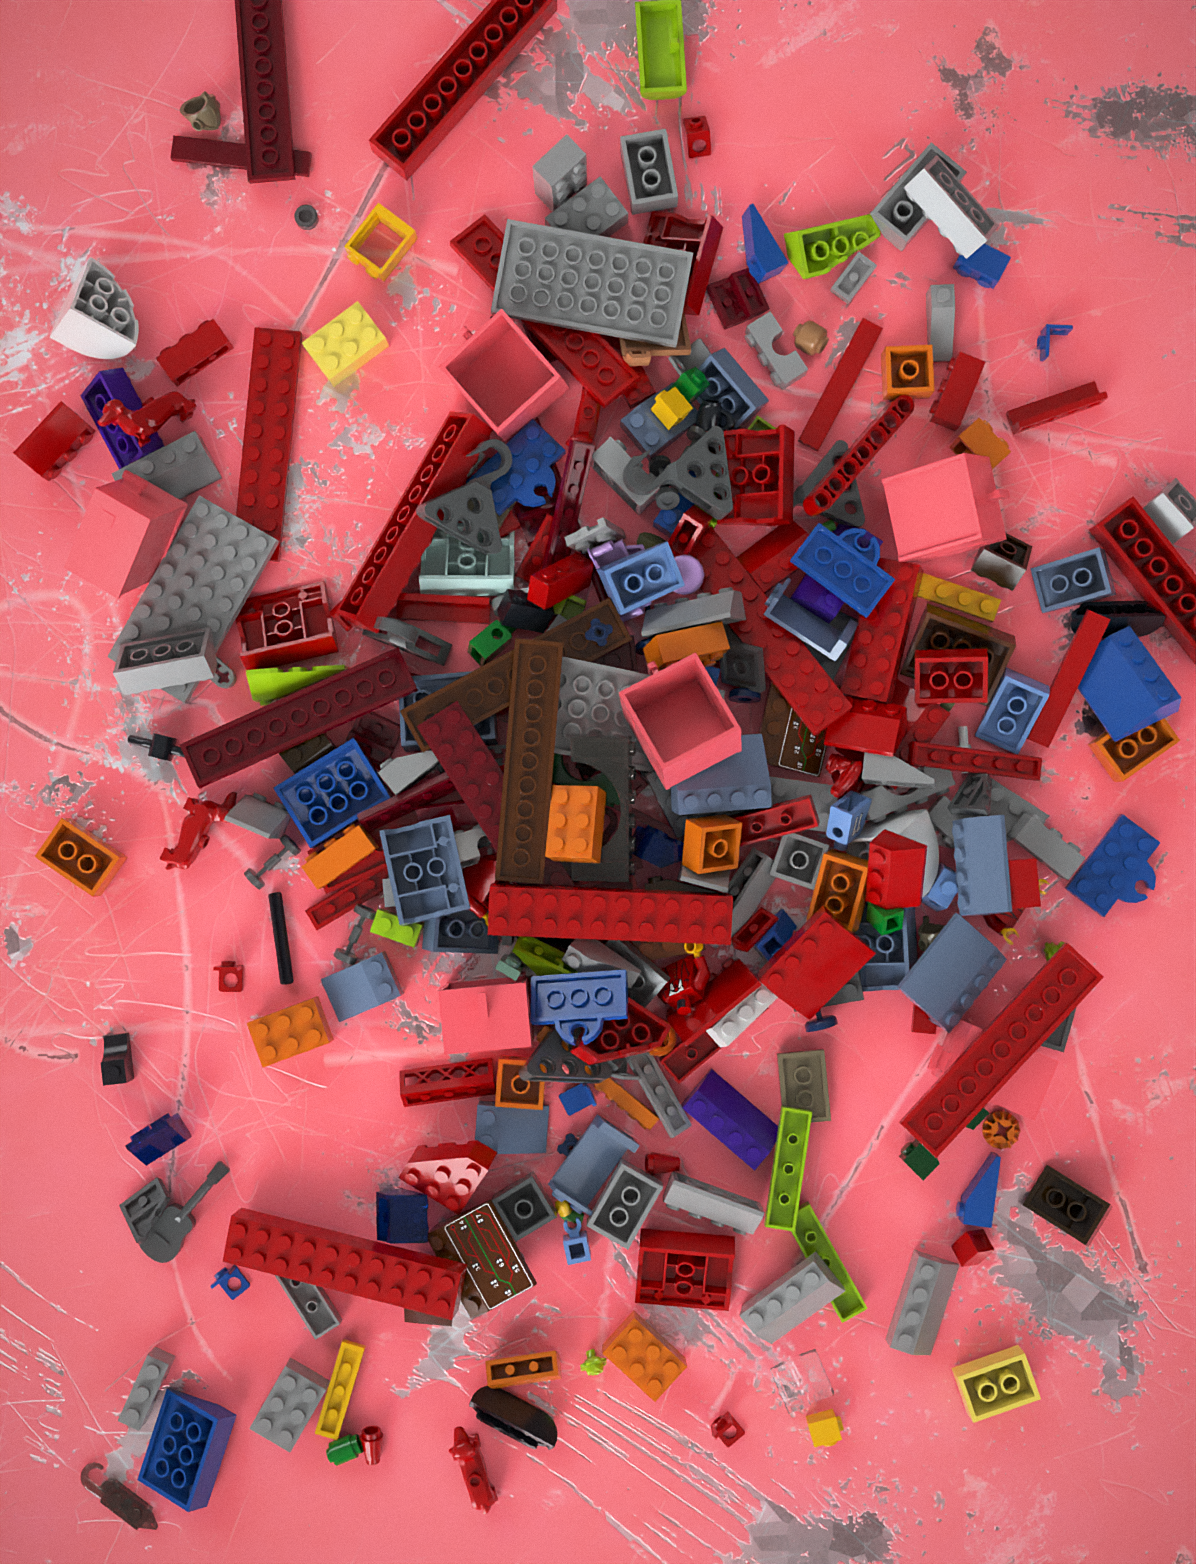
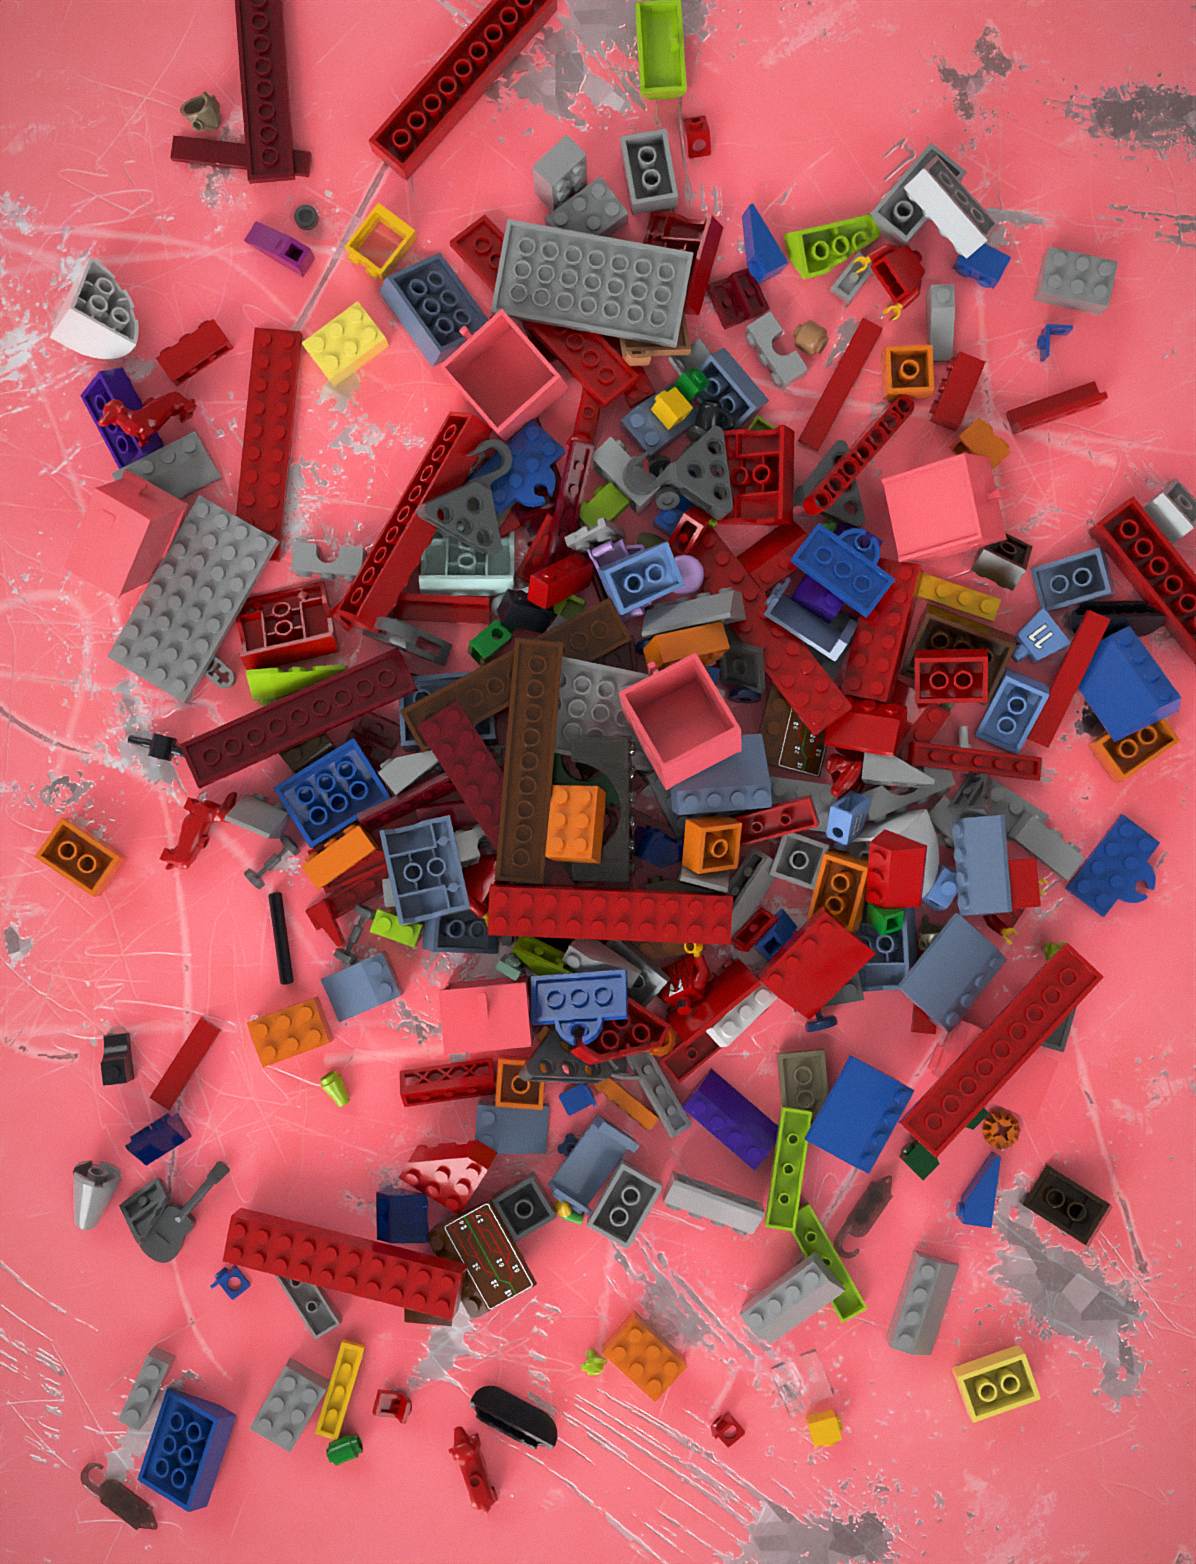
(55, 441): red slope -> none
(92, 1191): none -> light grey cone
(166, 661): light grey slope -> none
(185, 1063): none -> red tile
(230, 967): red bracket -> none
(281, 248): none -> magenta slope
(307, 562): none -> light grey arch
(325, 917): none -> red slope
(334, 1086): none -> lime cone
(371, 1442): red cone -> none
(392, 1405): none -> red bracket
(432, 307): none -> sand blue slope
(523, 1369): orange brick -> none
(576, 1244): medium blue brick -> none
(605, 631): dark blue plate -> none
(607, 503): none -> lime brick
(661, 1163): red cone -> none
(685, 1269): red piece -> none
(859, 1114): none -> blue slope
(864, 1214): none -> clear smoke plate
(897, 271): none -> red torso
(972, 1247): red panel -> none
(1038, 638): none -> medium blue torso
(1075, 280): none -> light grey brick

